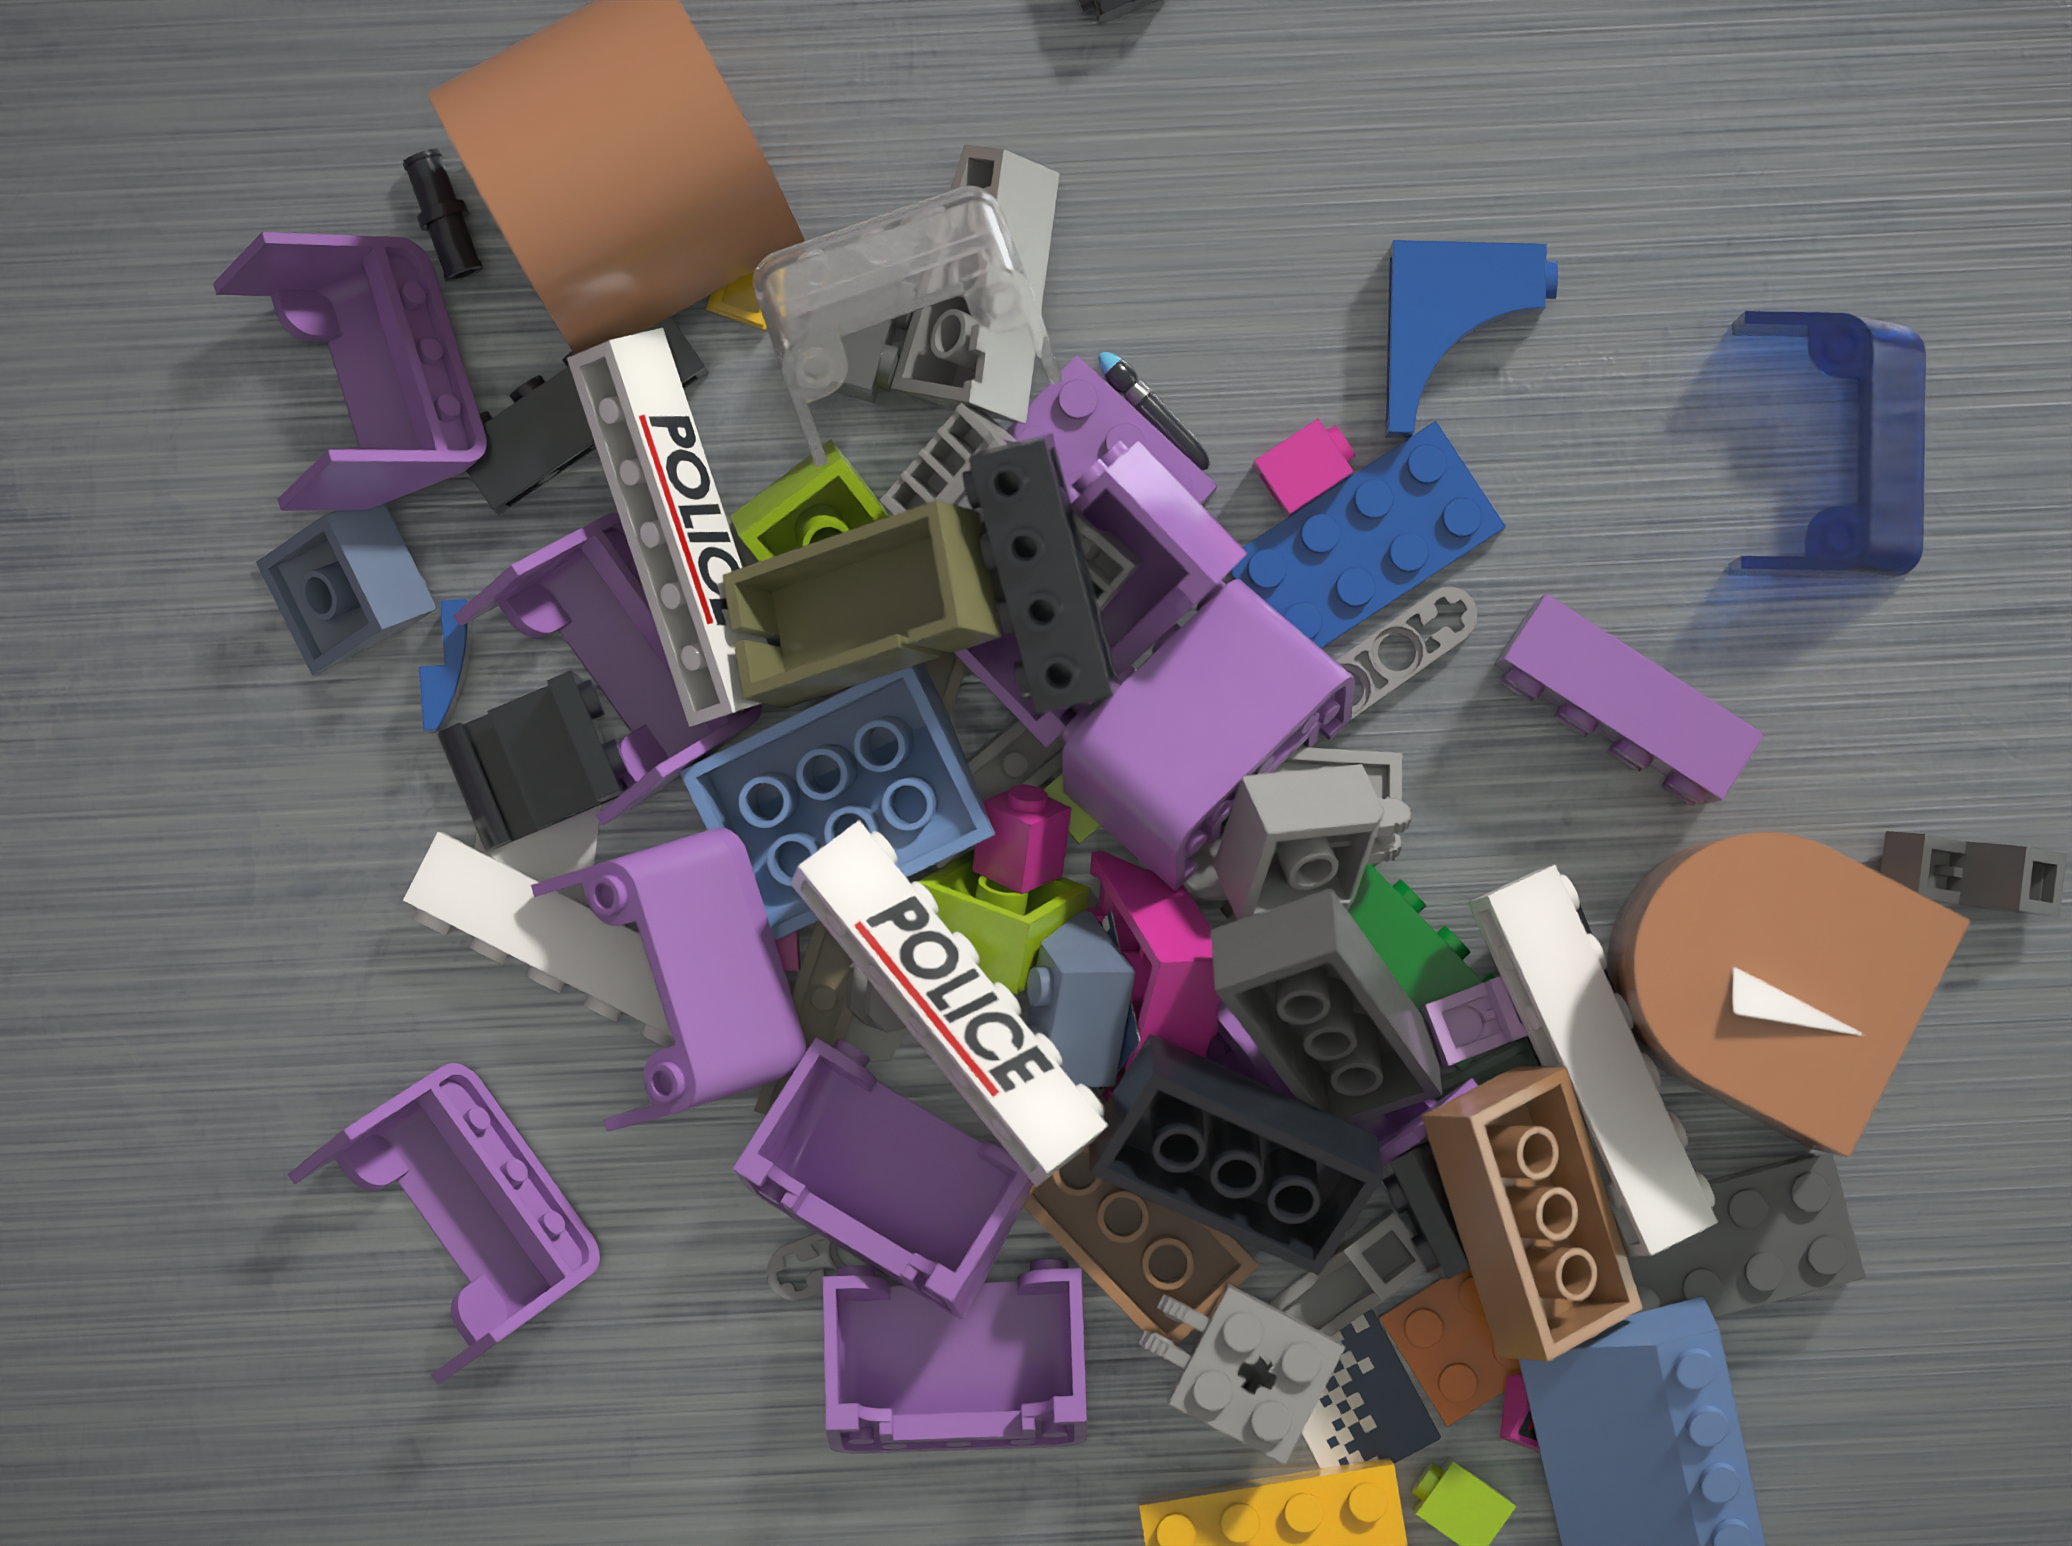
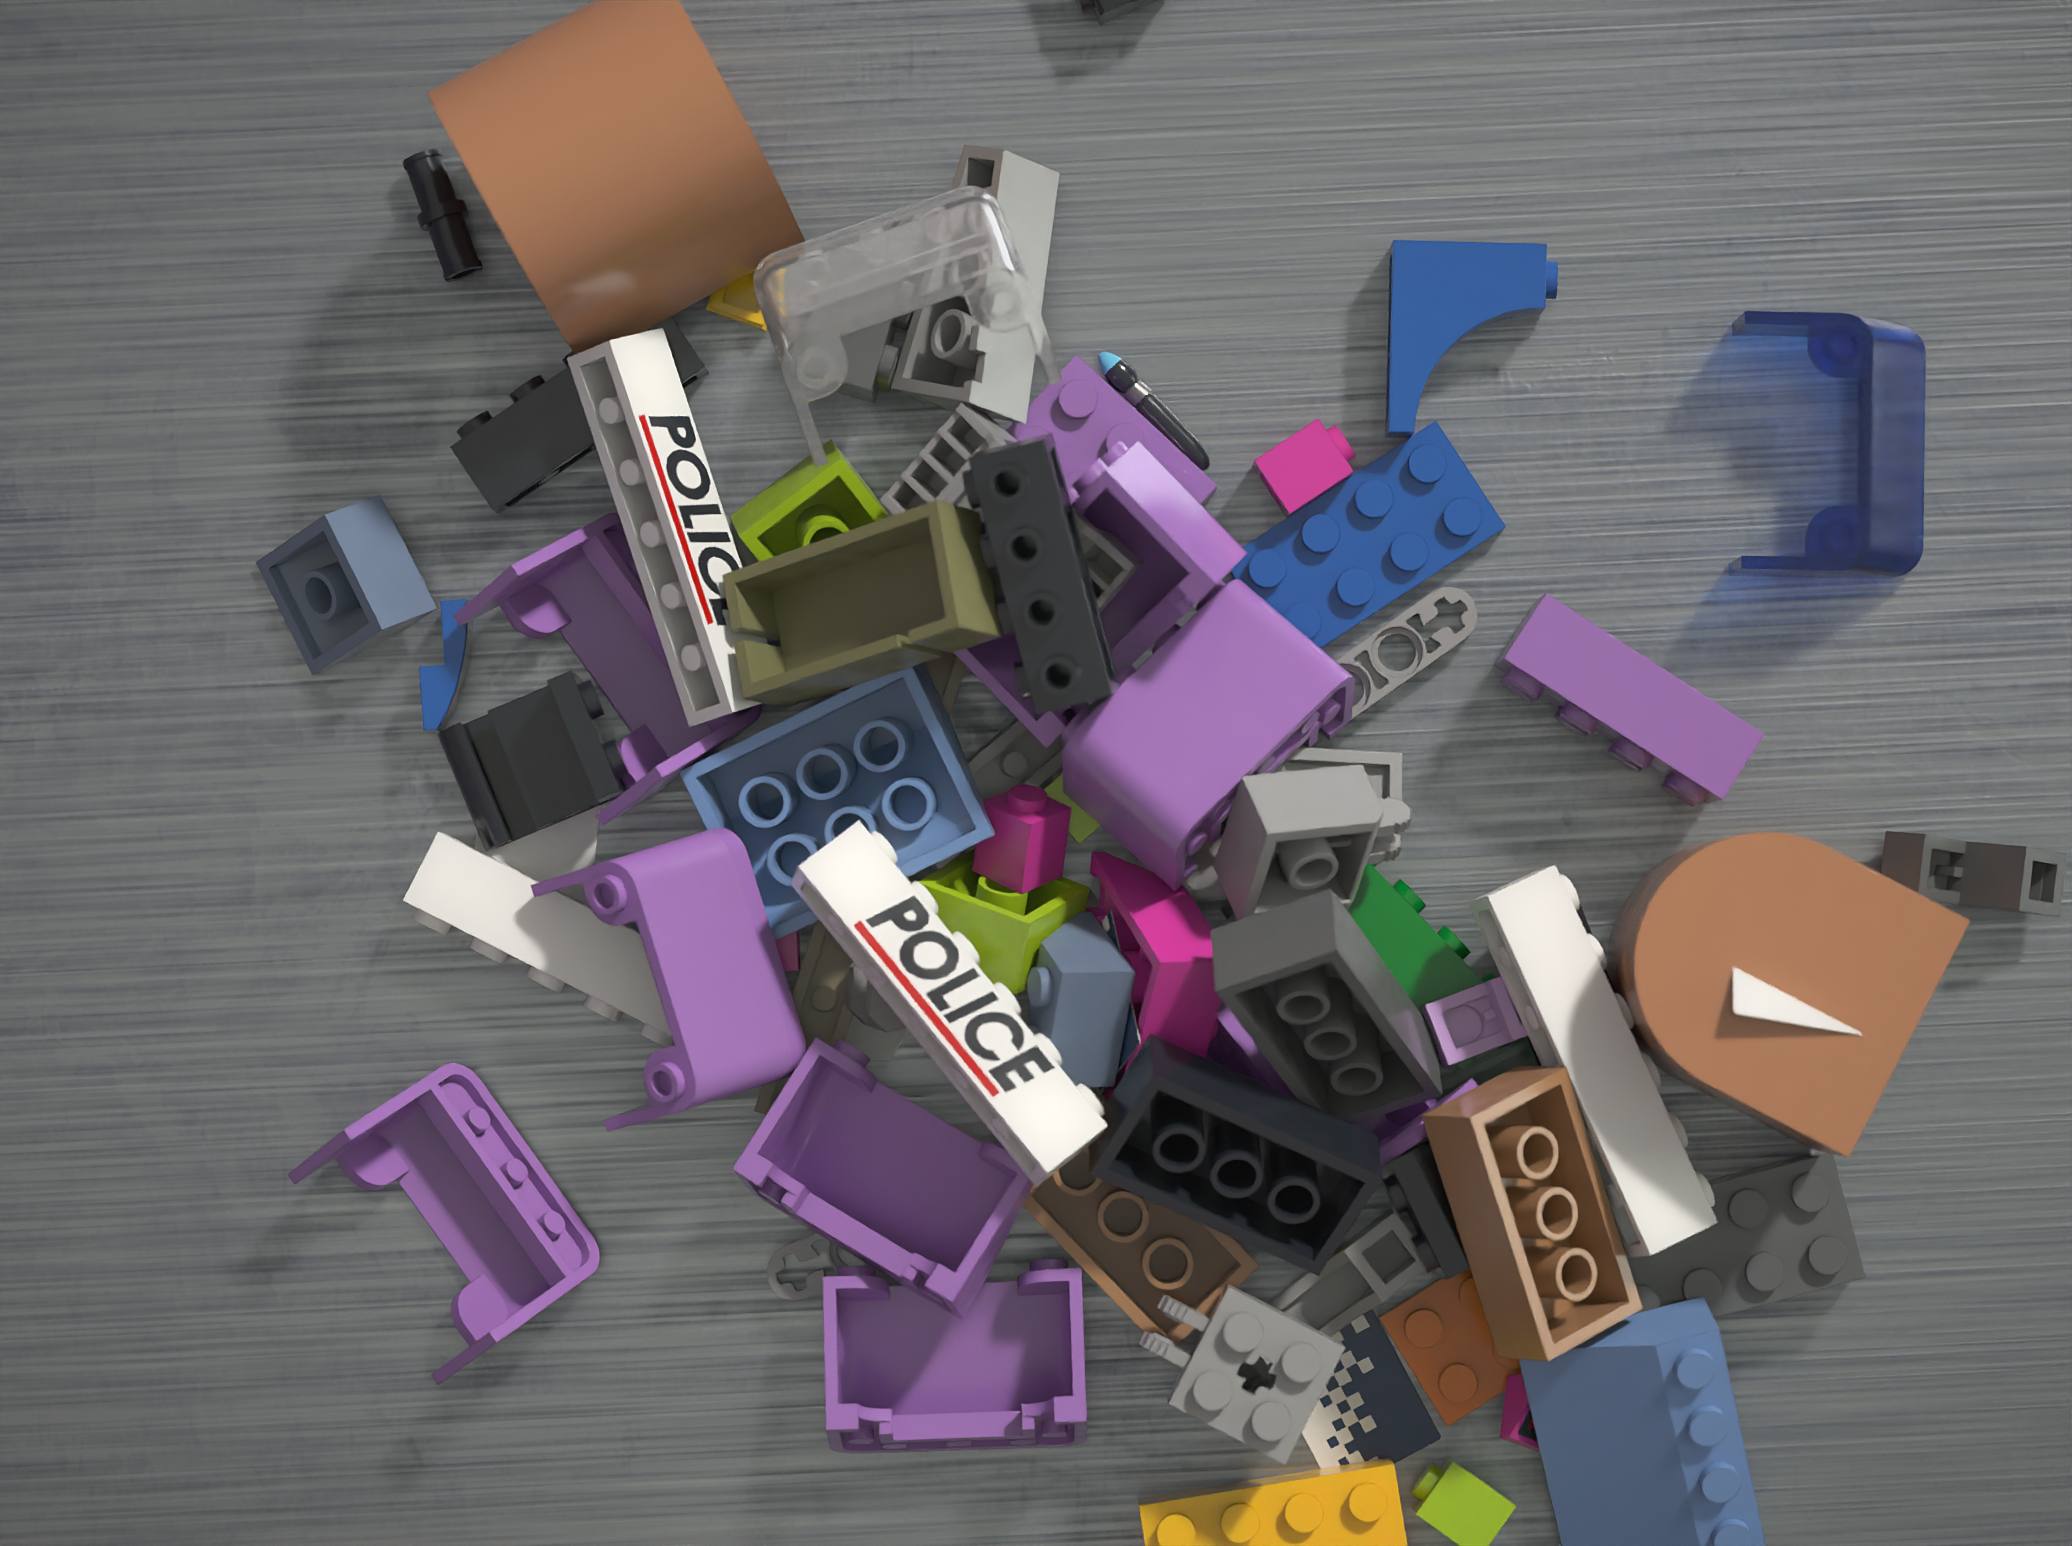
(391, 354): medium lavender windscreen -> none

